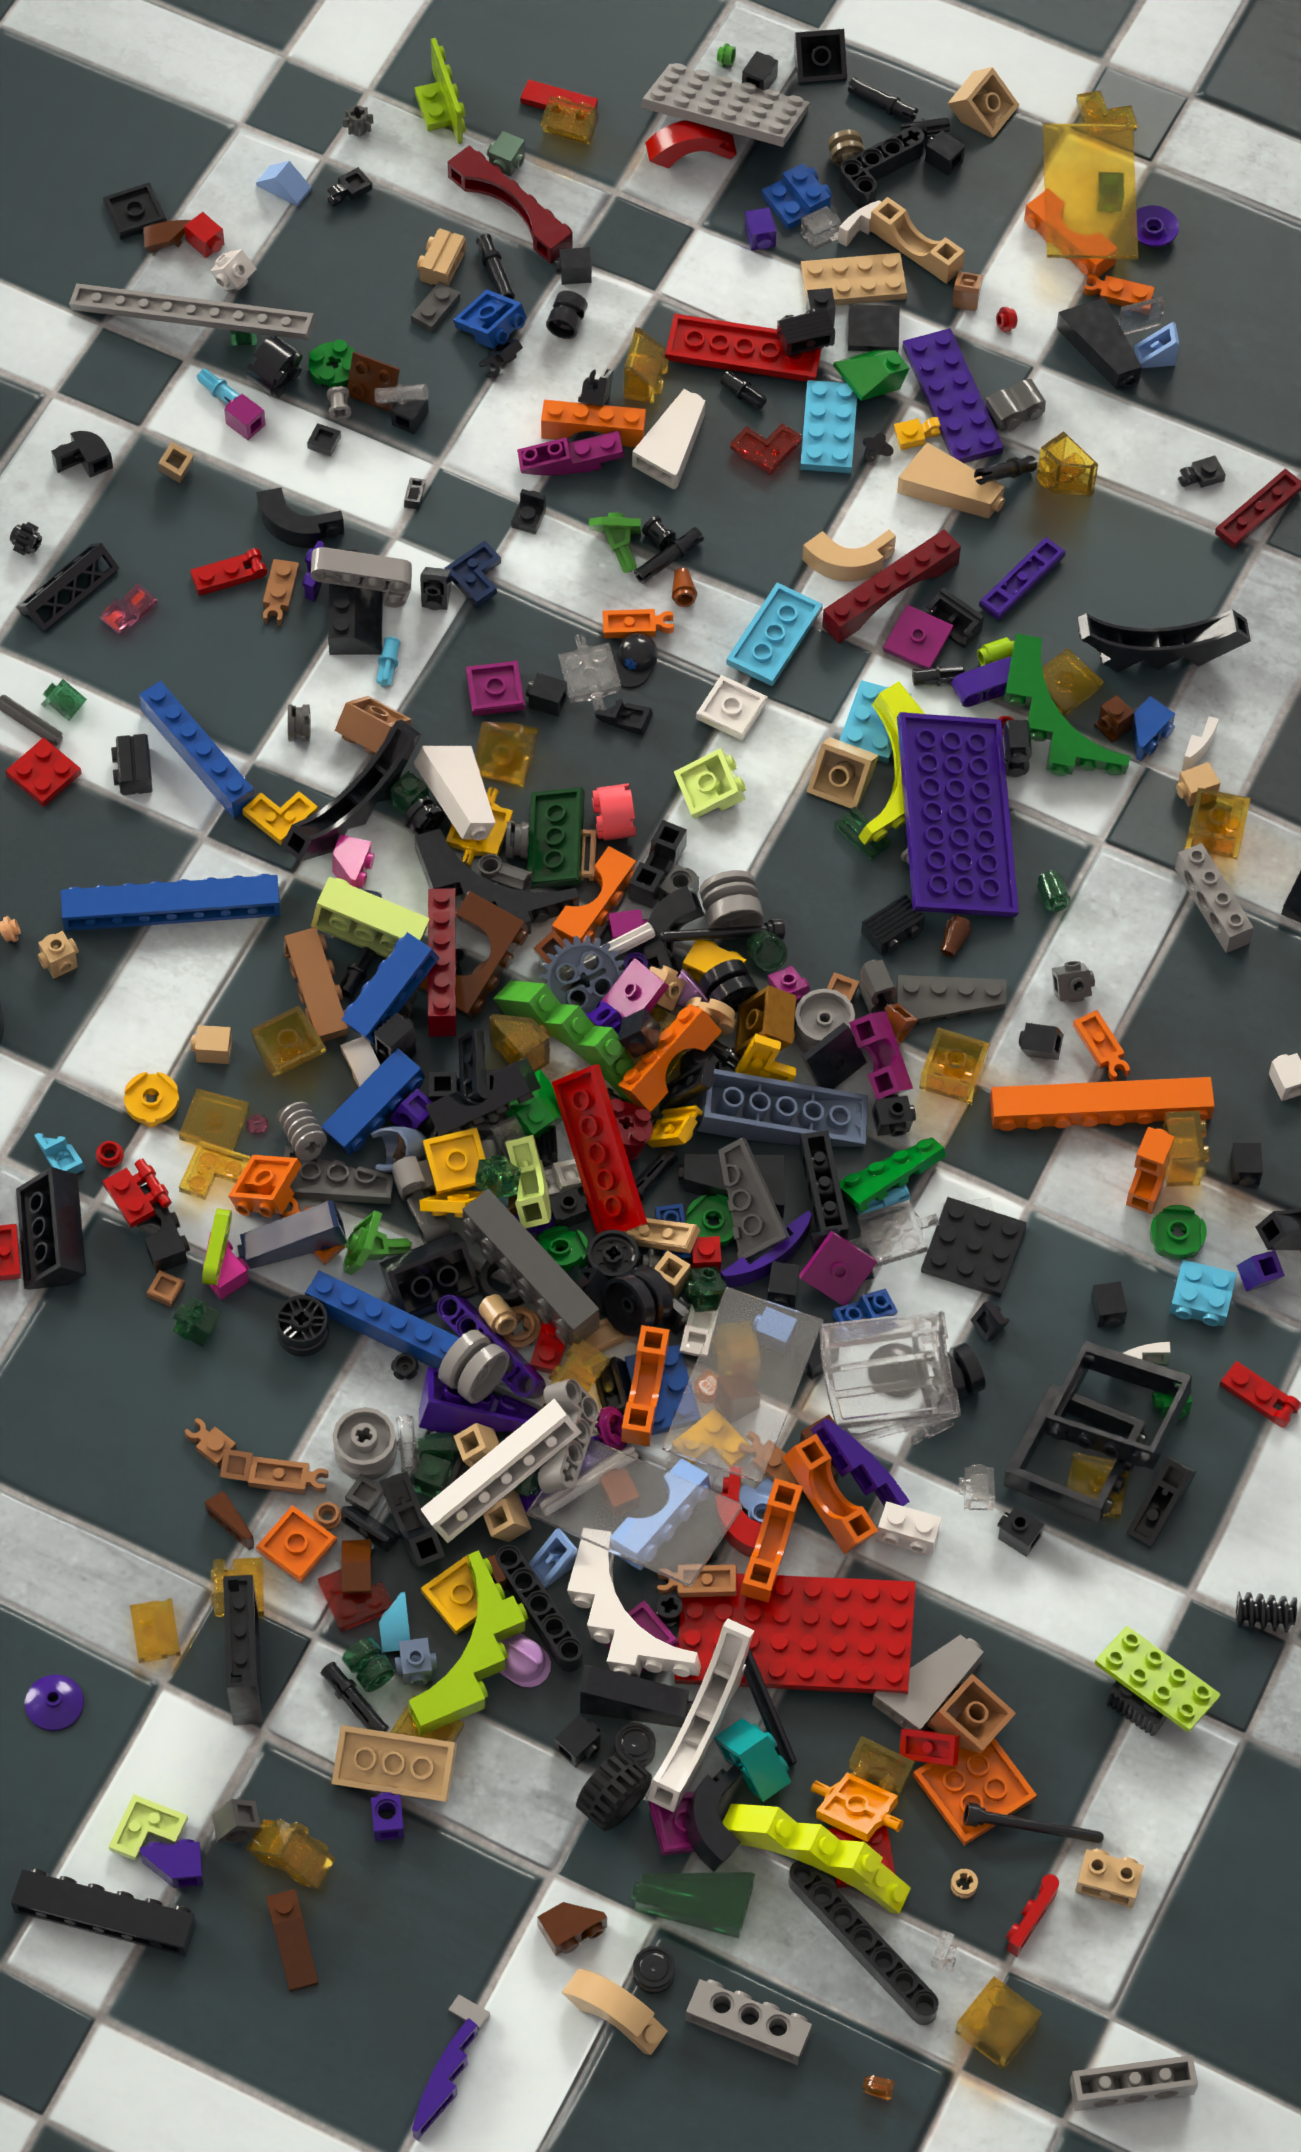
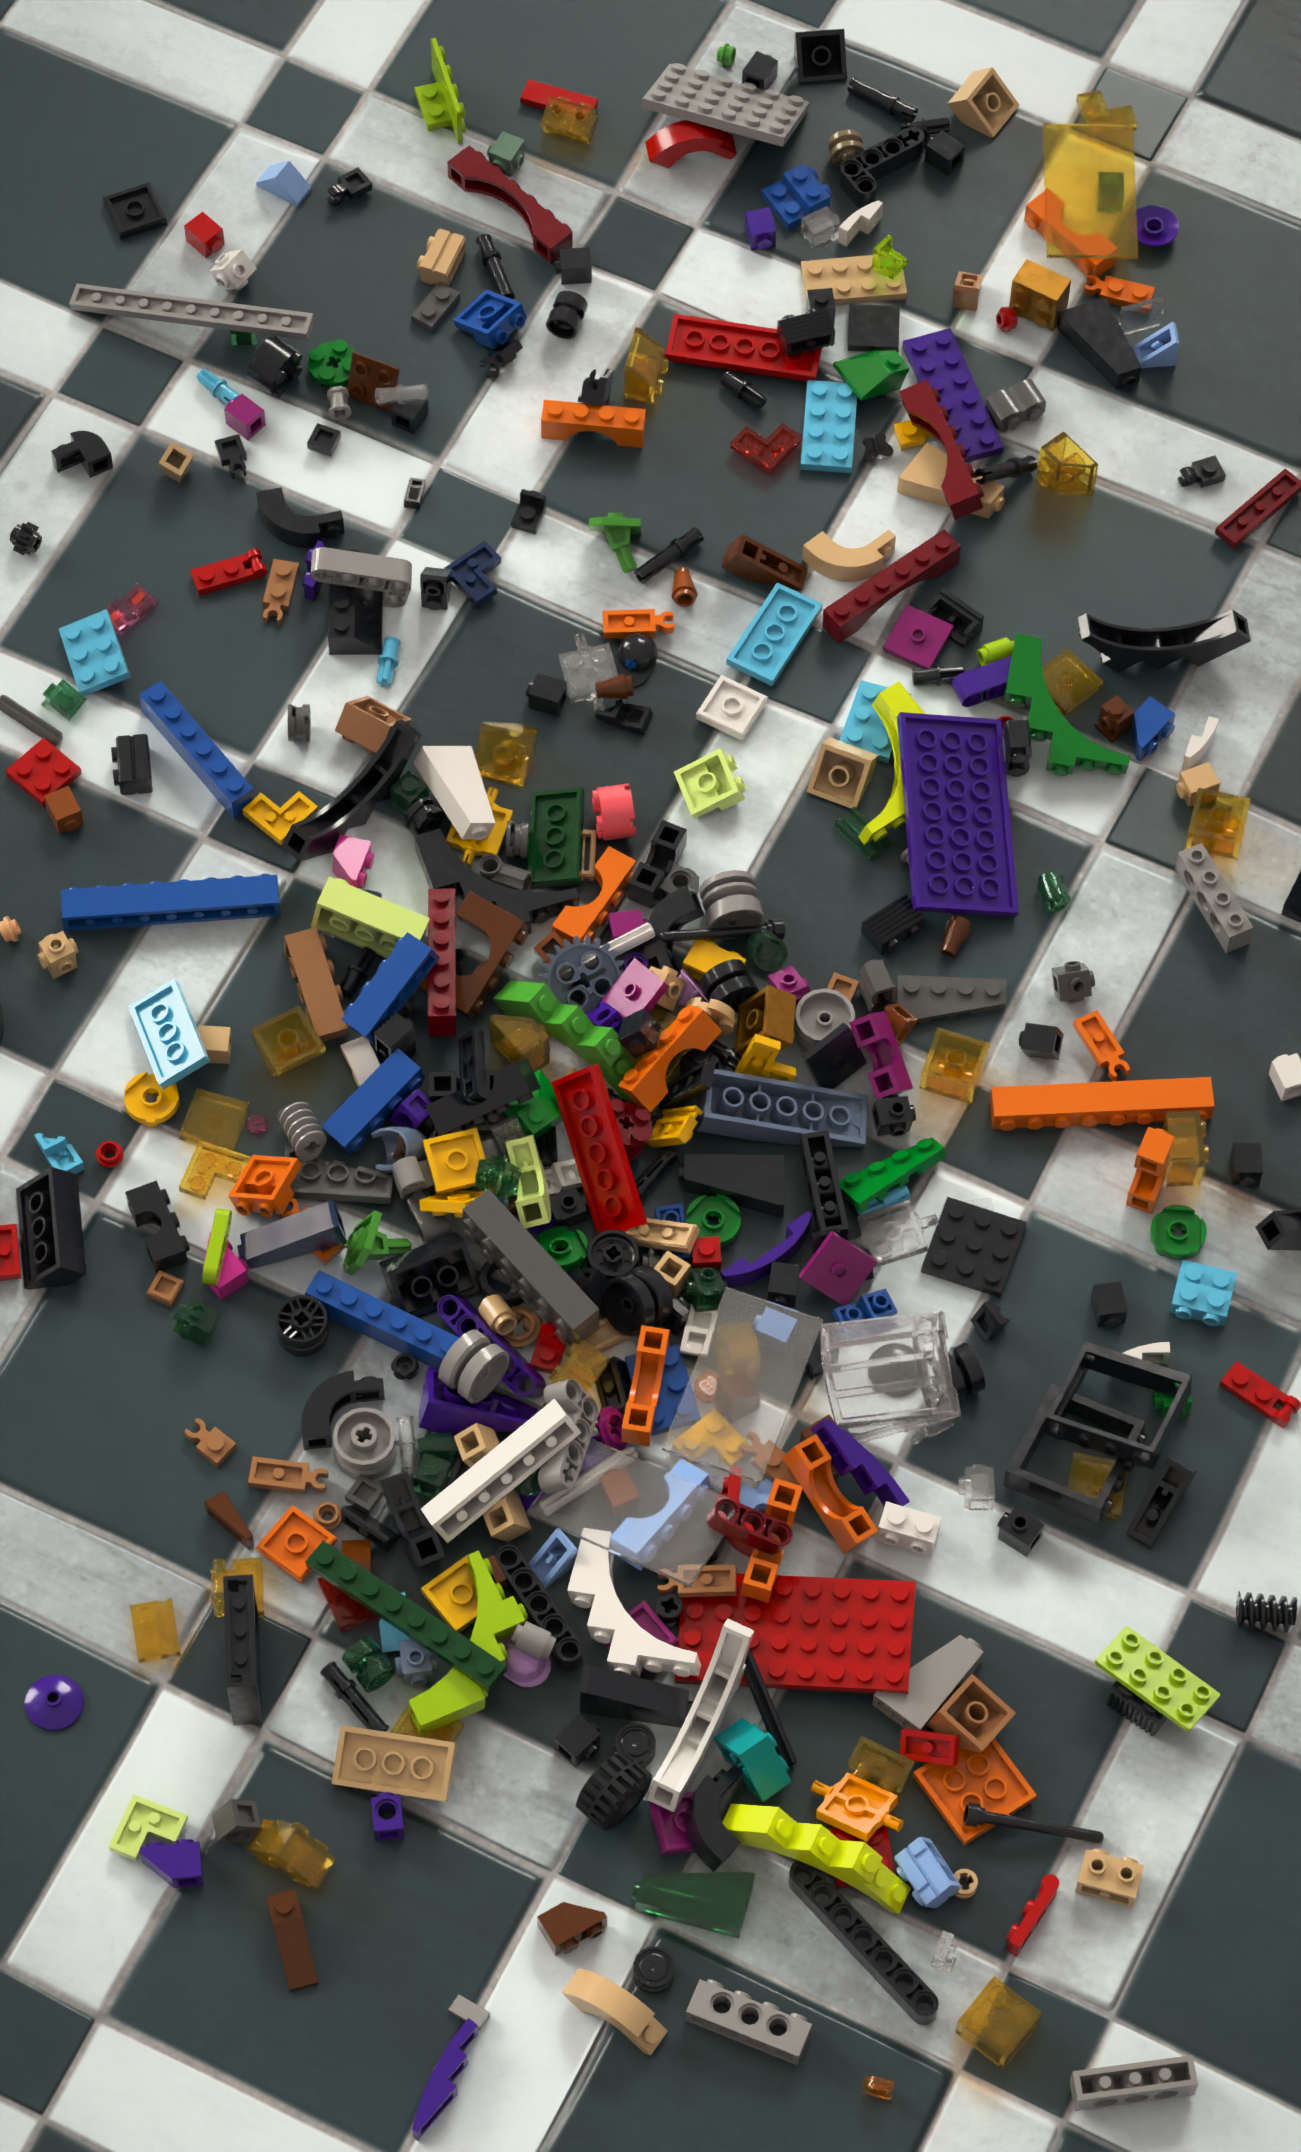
(63, 810): none -> dark orange brick
(64, 577): black fence -> none
(94, 653): none -> medium azure plate
(104, 1912): black brick -> none
(130, 1198): red plate -> none
(164, 234): reddish brown slope -> none
(169, 1034): none -> plate
(232, 453): none -> black plate
(236, 1465): medium nougat plate -> none
(329, 1399): none -> black arch
(358, 120): dark grey gear -> none
(406, 1616): none -> dark green plate
(495, 688): magenta plate -> none
(533, 1640): none -> light grey brick
(565, 458): magenta slope -> none
(616, 687): none -> reddish brown cone
(658, 532): black bush -> none
(670, 441): white slope -> none
(752, 1207): dark grey wing -> none
(761, 564): none -> reddish brown slope
(762, 1523): none -> dark red beam
(887, 260): none -> clear neon green panel
(894, 226): tan arch -> none
(924, 412): none -> dark red arch
(927, 1873): none -> light blue brick
(1022, 578): dark purple plate -> none
(1039, 294): none -> pearl gold brick
(1260, 1270): dark purple brick -> none

